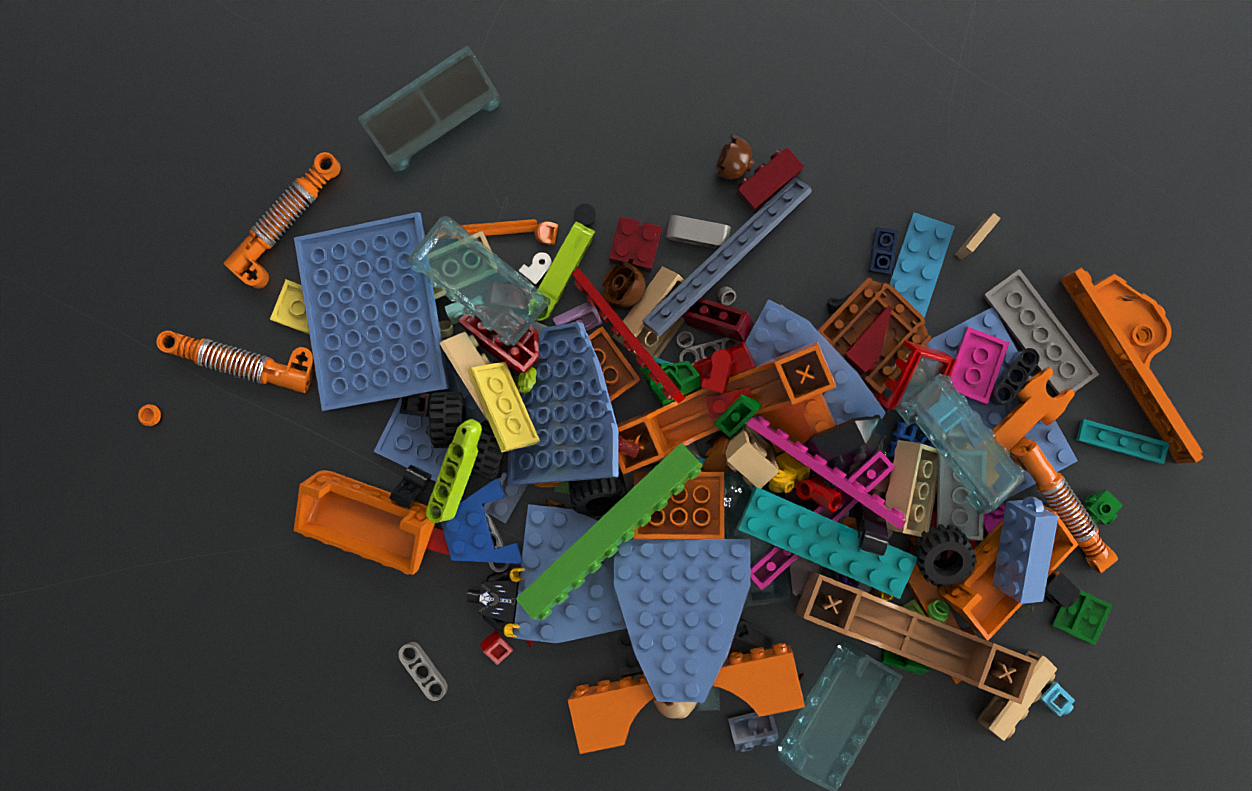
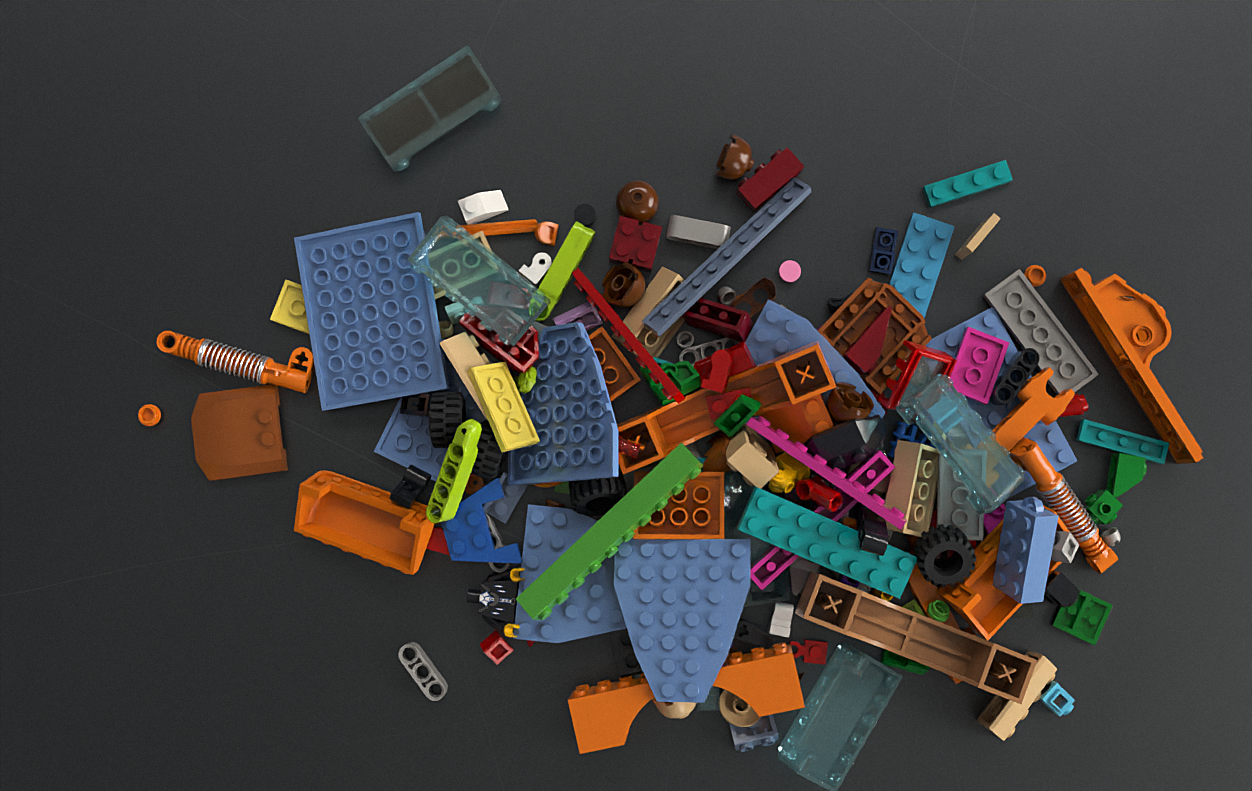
(238, 432): none -> dark orange wedge
(270, 227): orange piece -> none
(470, 487): none -> orange plate
(482, 206): none -> white slope
(637, 201): none -> reddish brown cylinder
(728, 709): none -> tan dish
(767, 285): none -> dark orange piece
(780, 619): none -> white leg
(789, 271): none -> bright pink tile
(812, 651): none -> red plate
(848, 404): none -> reddish brown cylinder
(967, 183): none -> teal plate
(1036, 275): none -> orange plate
(1064, 547): none -> light grey brick
(1076, 406): none -> red cone
(1110, 536): none -> light grey hinge
(1124, 473): none -> green slope

